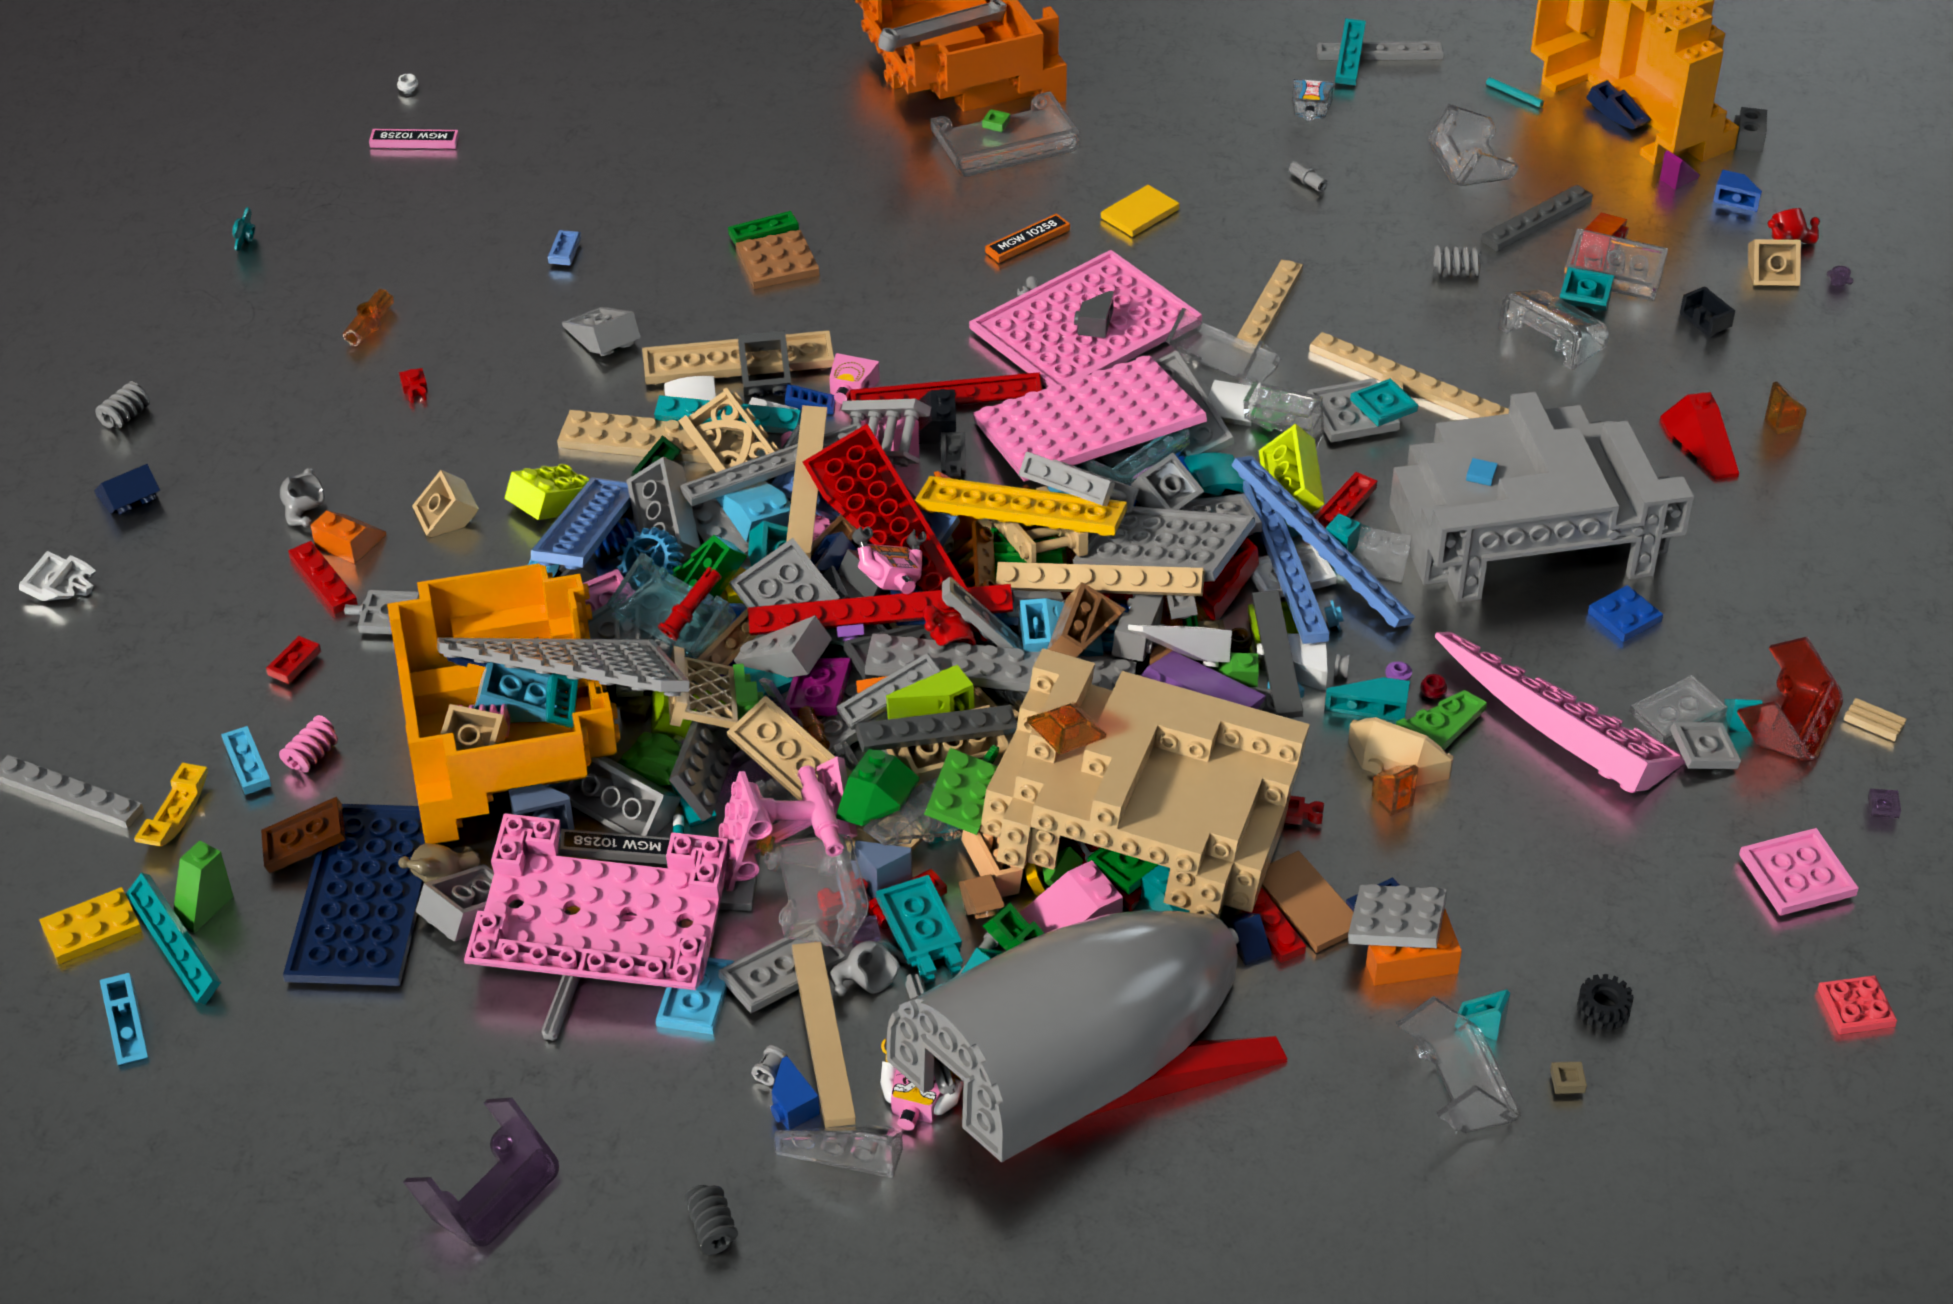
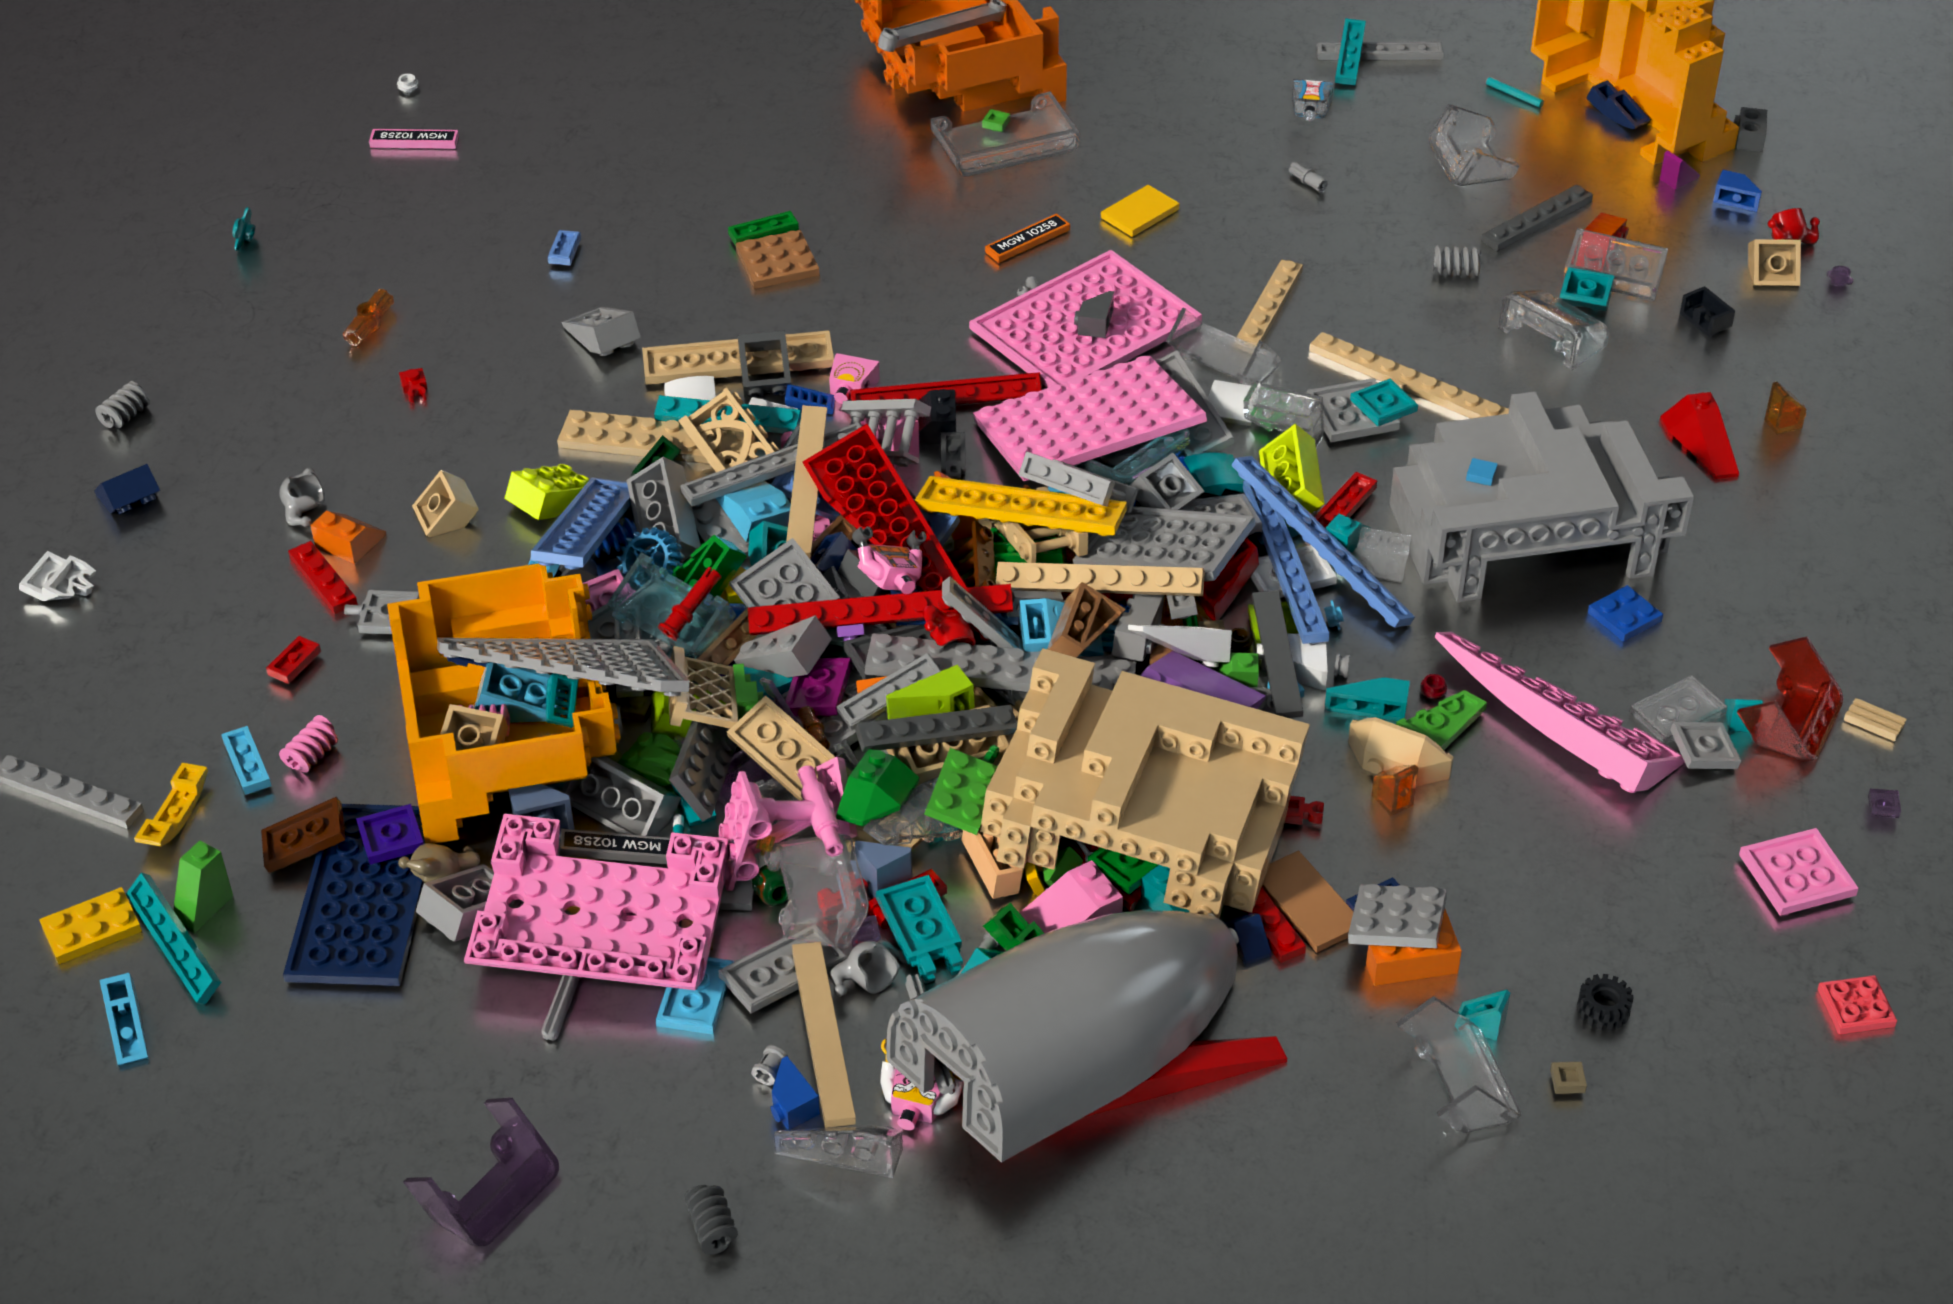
(389, 834): none -> dark purple plate
(770, 886): none -> dark green head
(980, 896): medium nougat slope -> none
(1066, 727): clear orange slope -> none
(1398, 670): medium lavender plate -> none

